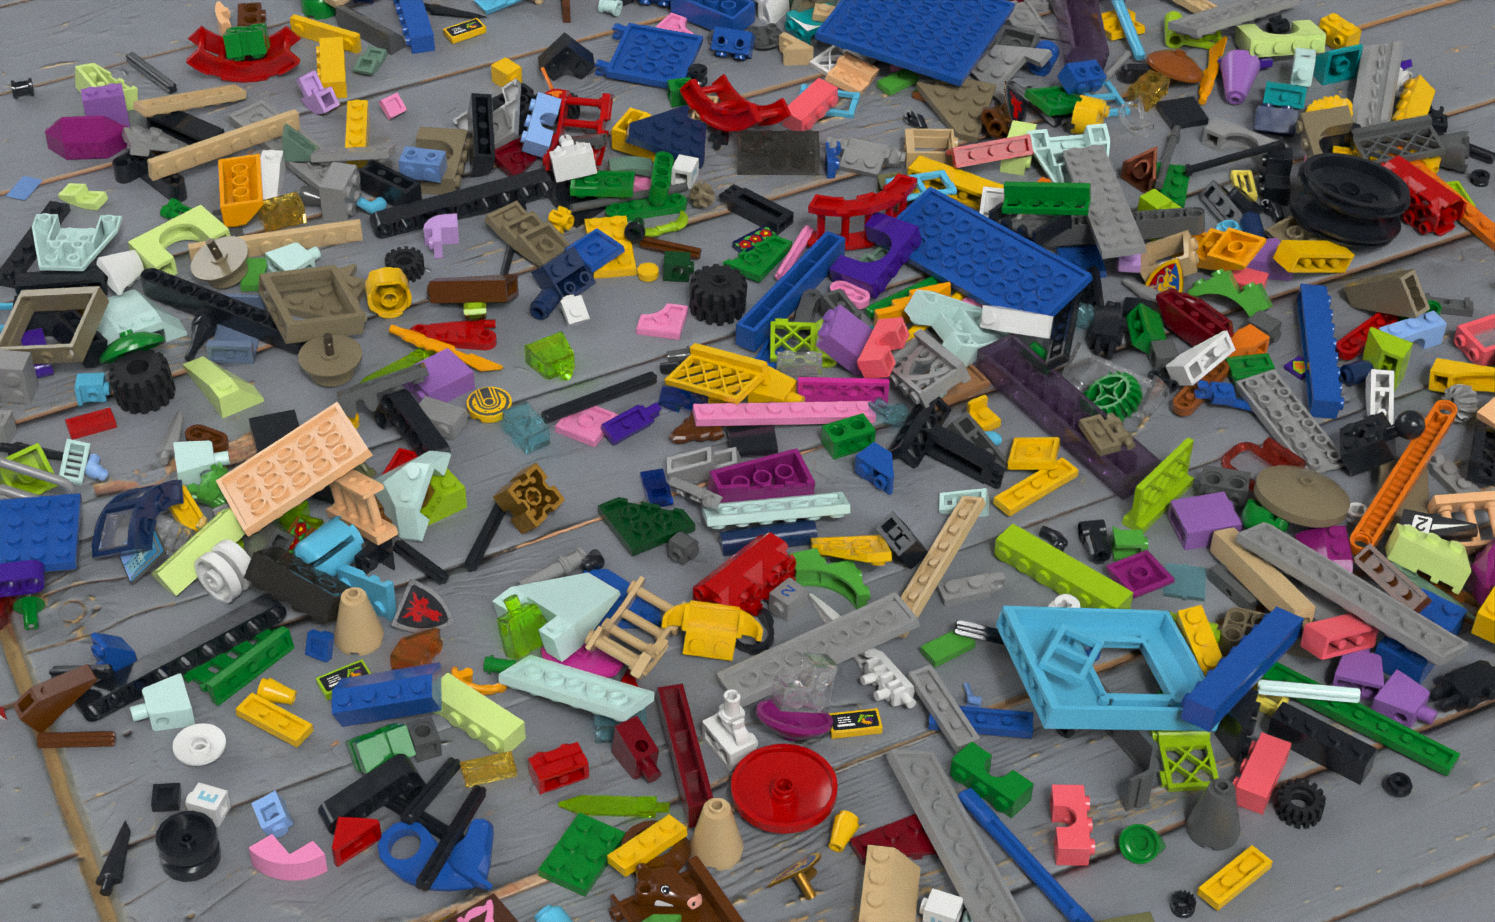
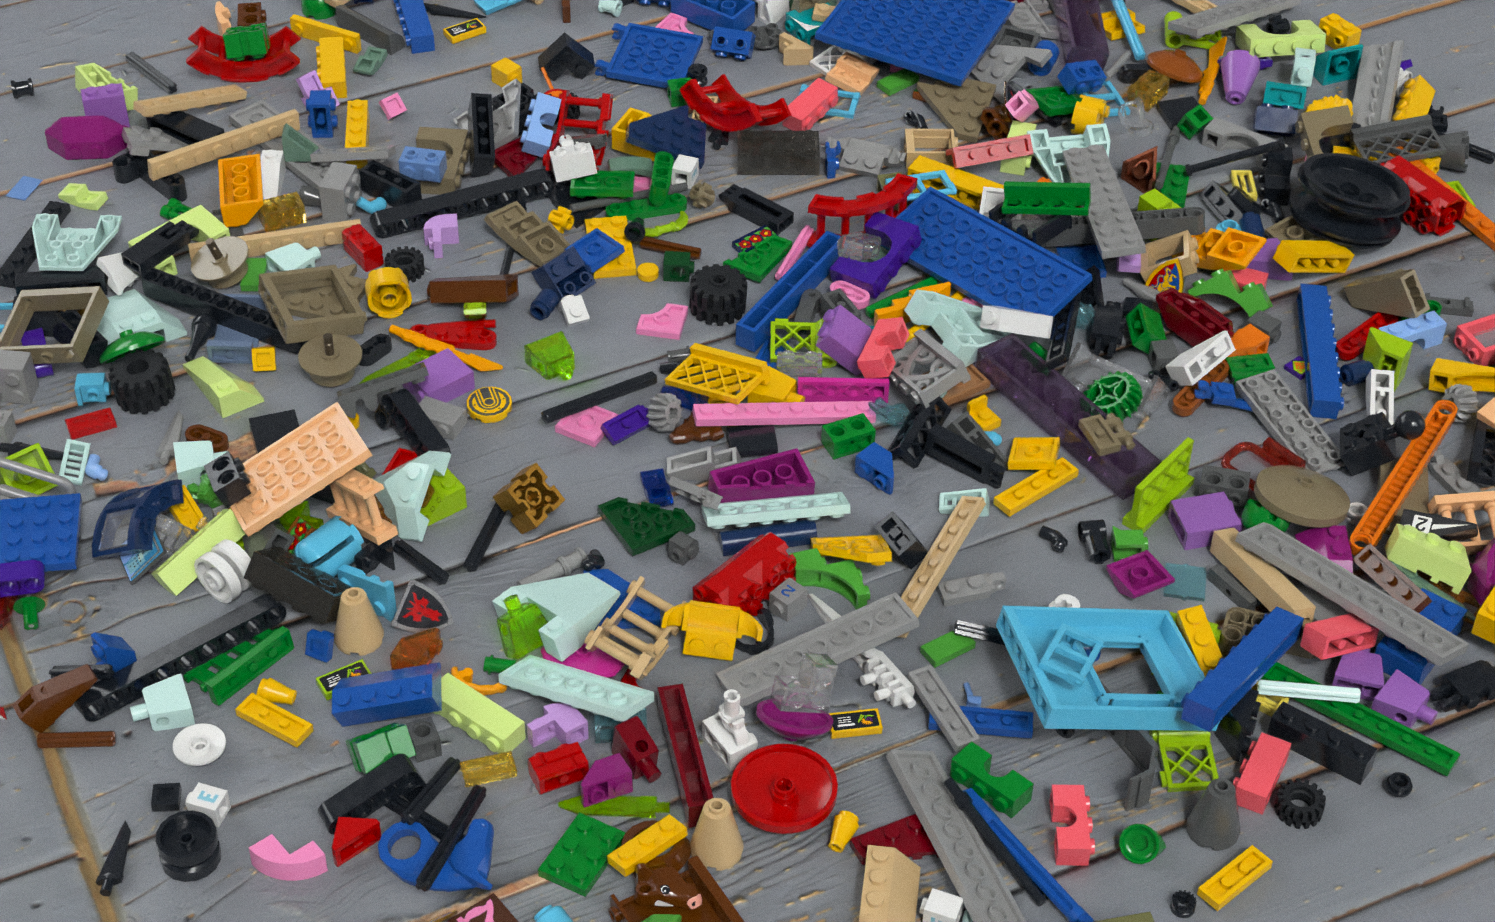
(158, 246): none -> black hinge
(228, 479): none -> black brick
(264, 358): none -> yellow tile
(273, 814): light blue brick -> none
(321, 113): none -> blue brick
(362, 247): none -> red brick
(375, 349): none -> black beam
(525, 427): clear light blue brick -> none
(560, 722): none -> lavender brick
(606, 780): none -> magenta slope
(664, 412): none -> light grey gear
(803, 873): pearl gold shield -> none
(859, 246): none -> clear brick
(964, 803): none -> black bar
(1022, 105): none -> bright pink brick
(1059, 570): lime brick -> none
(1194, 121): none -> green brick
(1480, 178): black bush -> none

